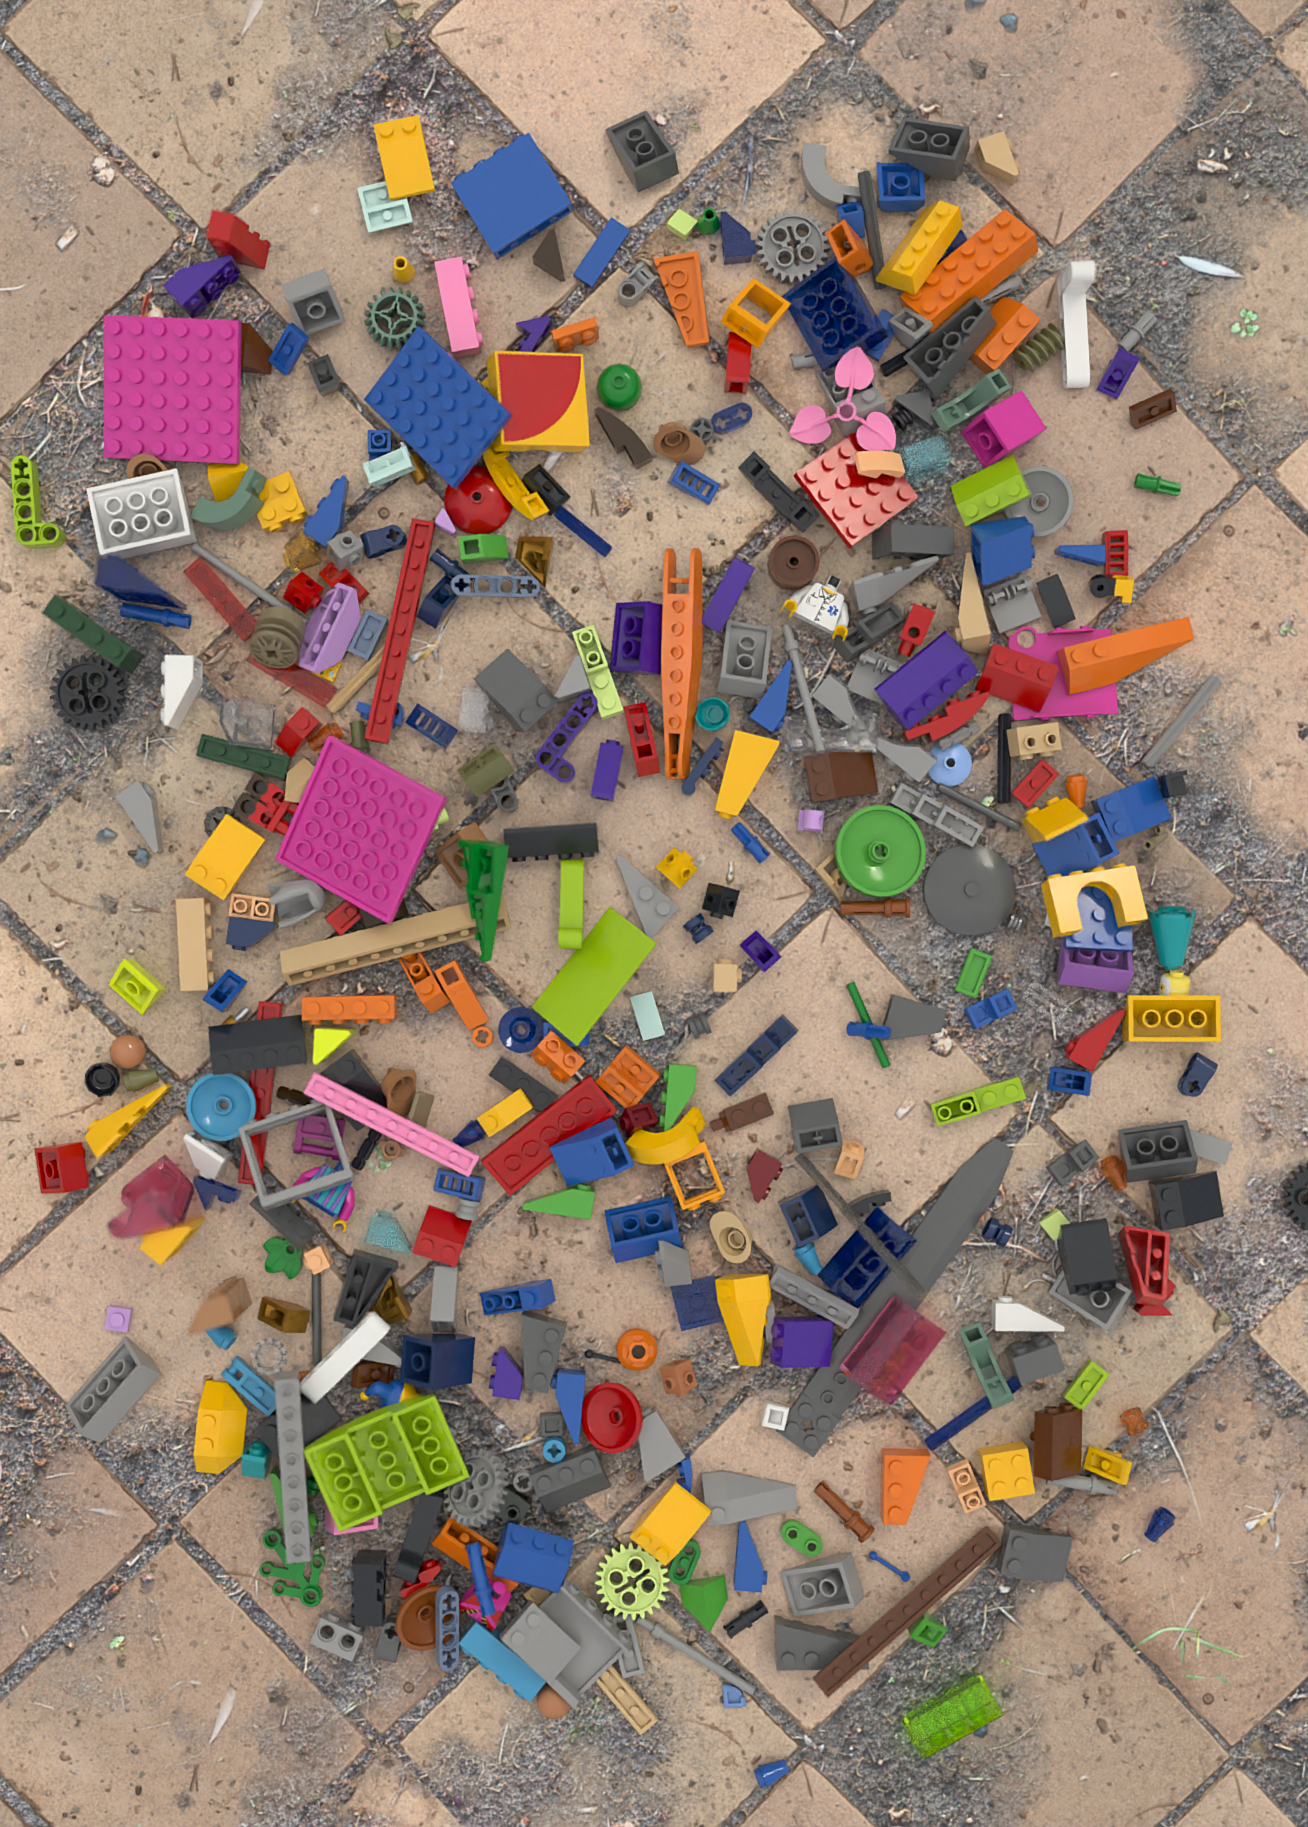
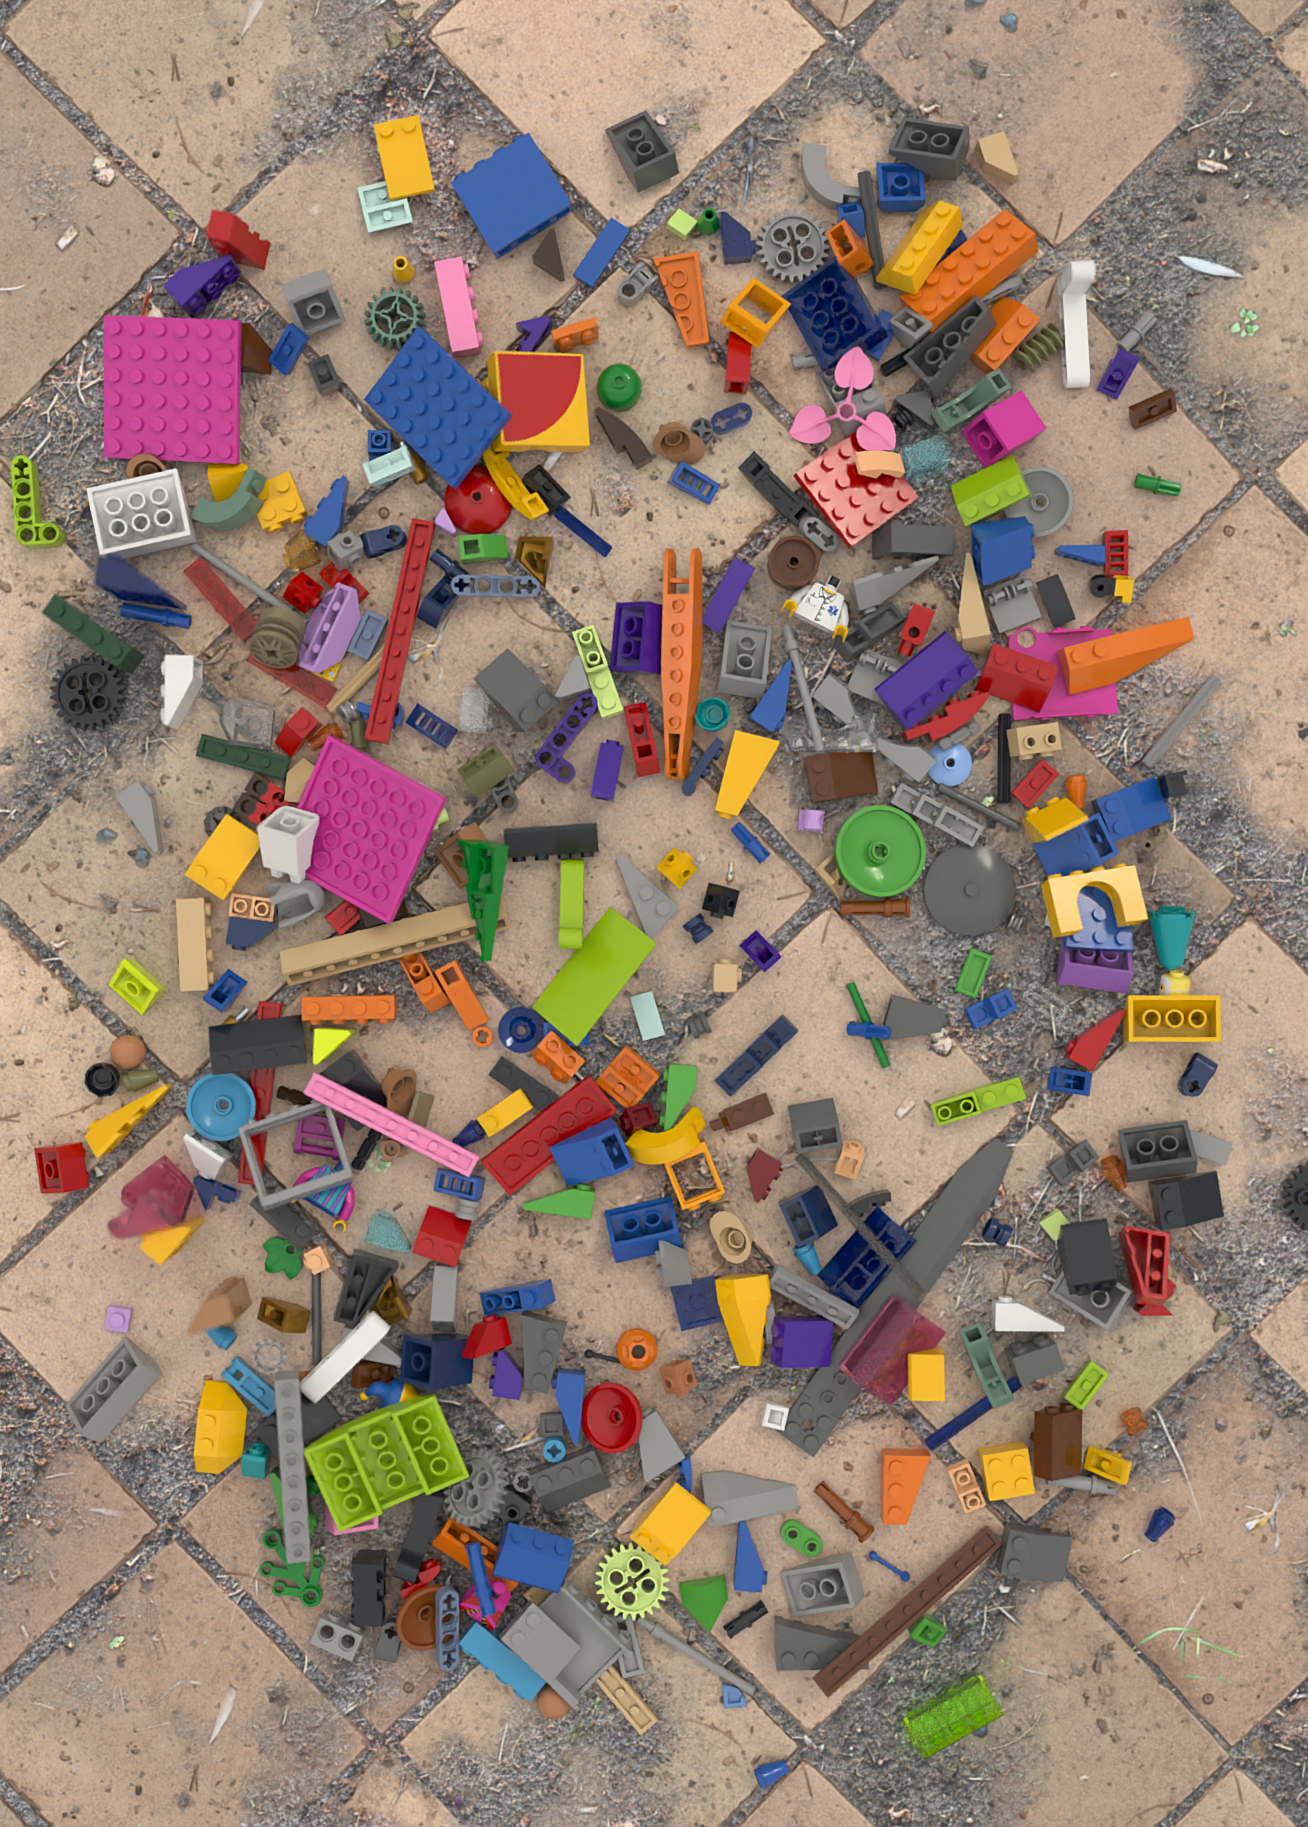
(288, 841): none -> white hips
(347, 712): none -> light grey bush
(487, 1337): none -> red slope
(686, 1561): green plate -> none
(815, 537): none -> light grey beam
(926, 1375): none -> yellow slope

